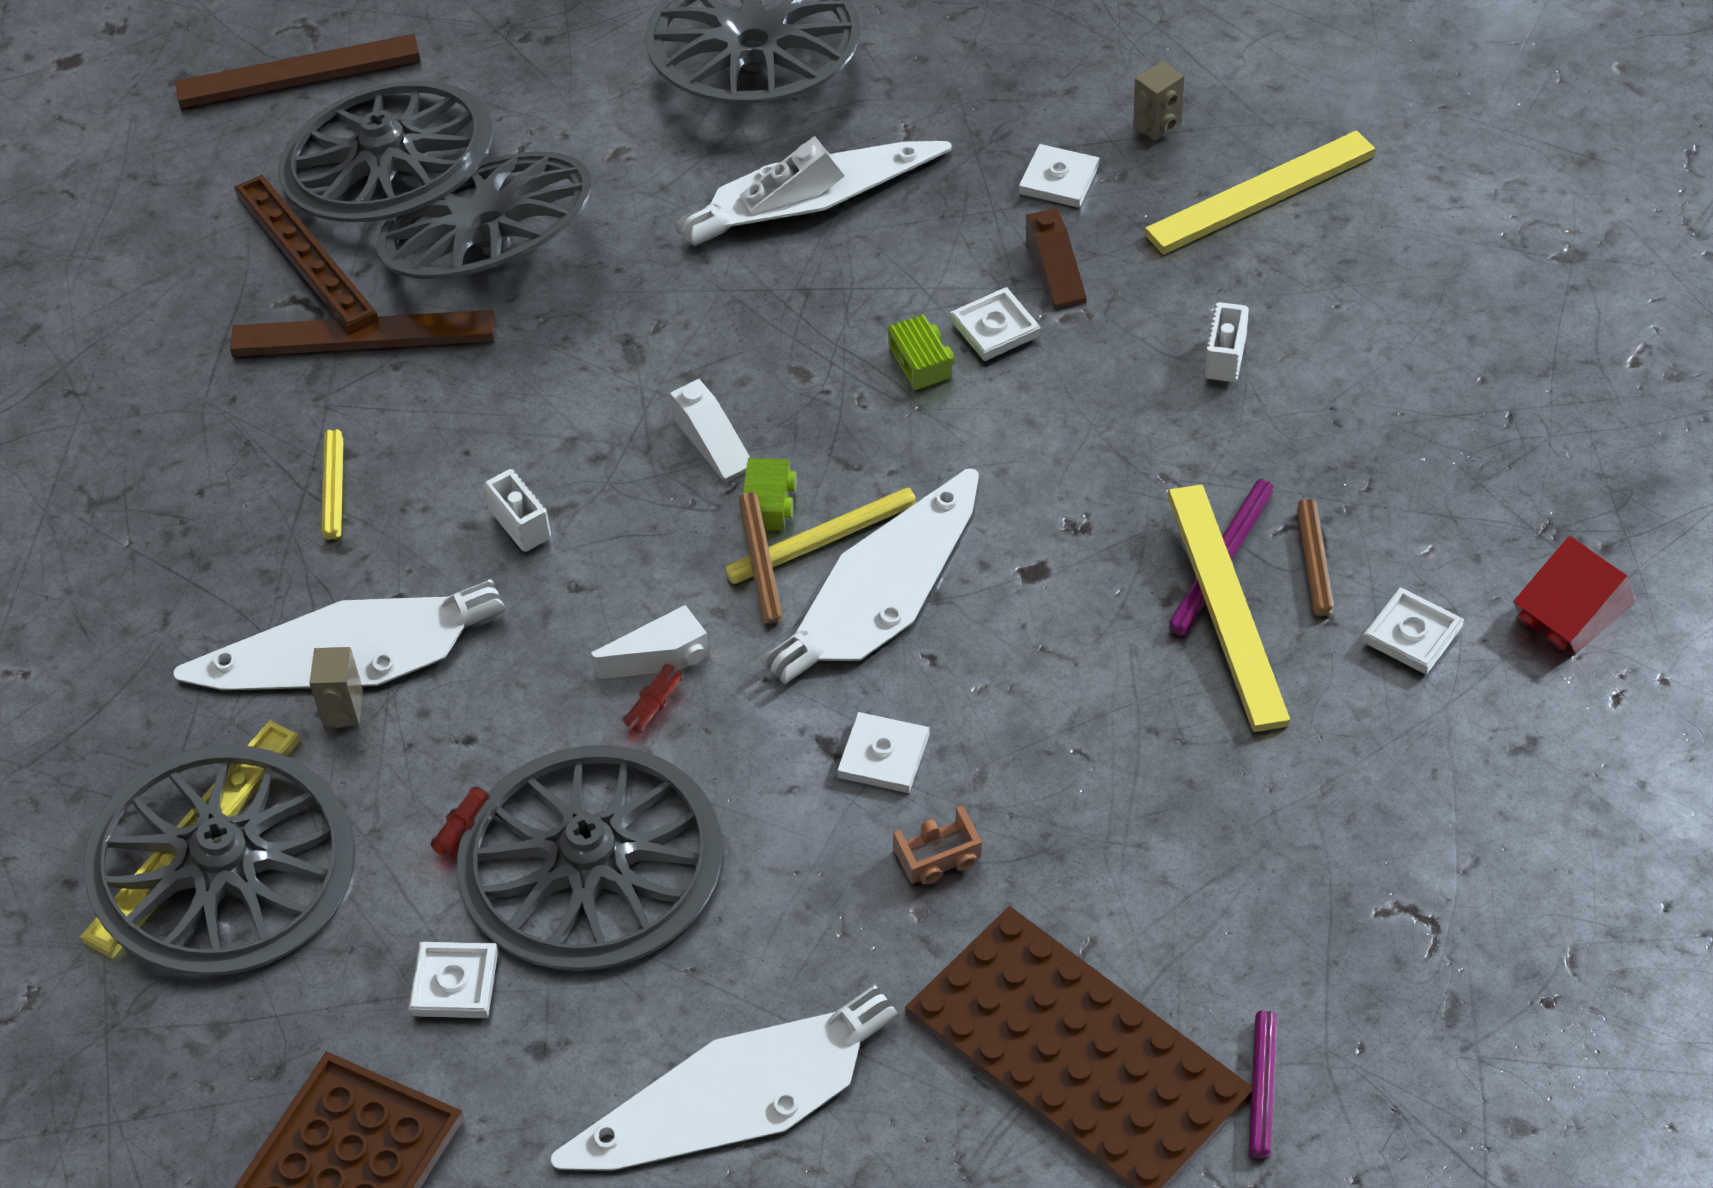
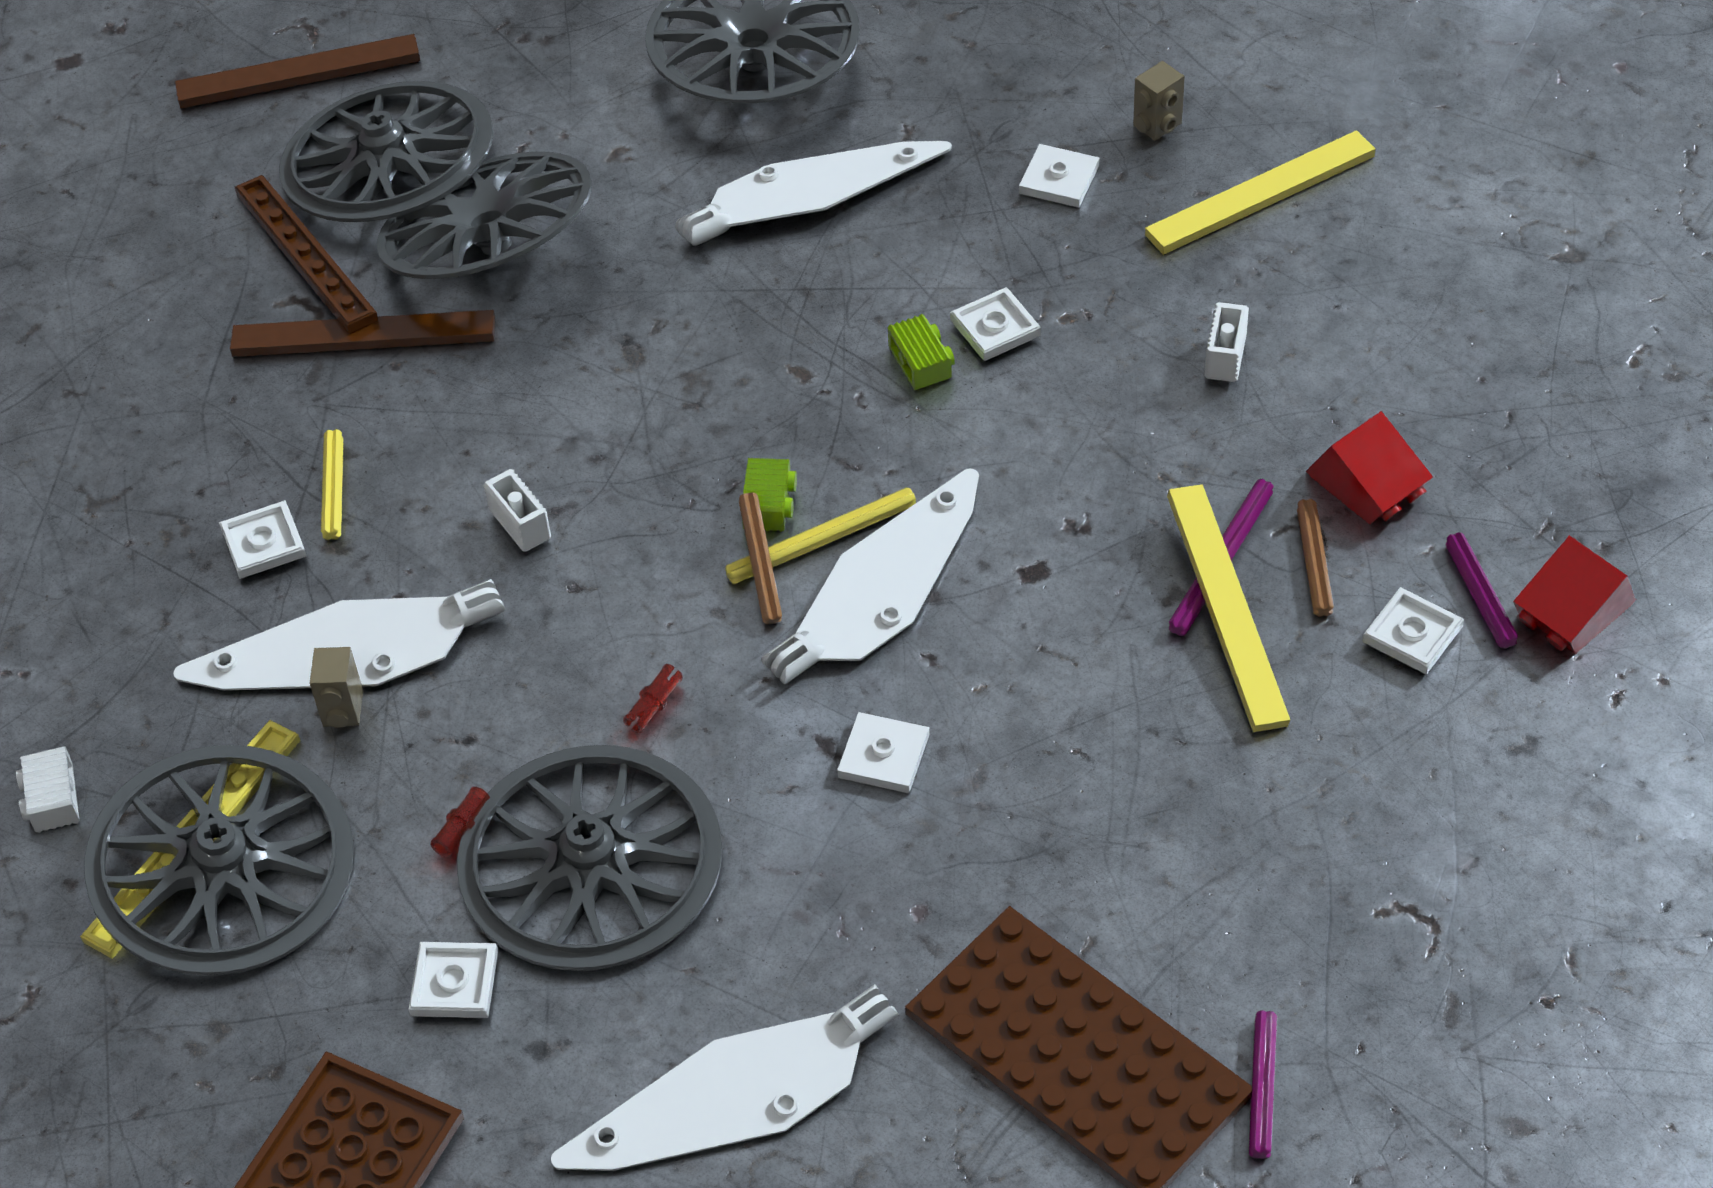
(48, 789): none -> white brick
(262, 539): none -> white plate
(667, 640): white slope -> none
(709, 429): white slope -> none
(797, 178): white slope -> none
(938, 848): nougat window -> none
(1054, 258): reddish brown slope -> none
(1372, 470): none -> red slope
(1481, 590): none -> magenta axle

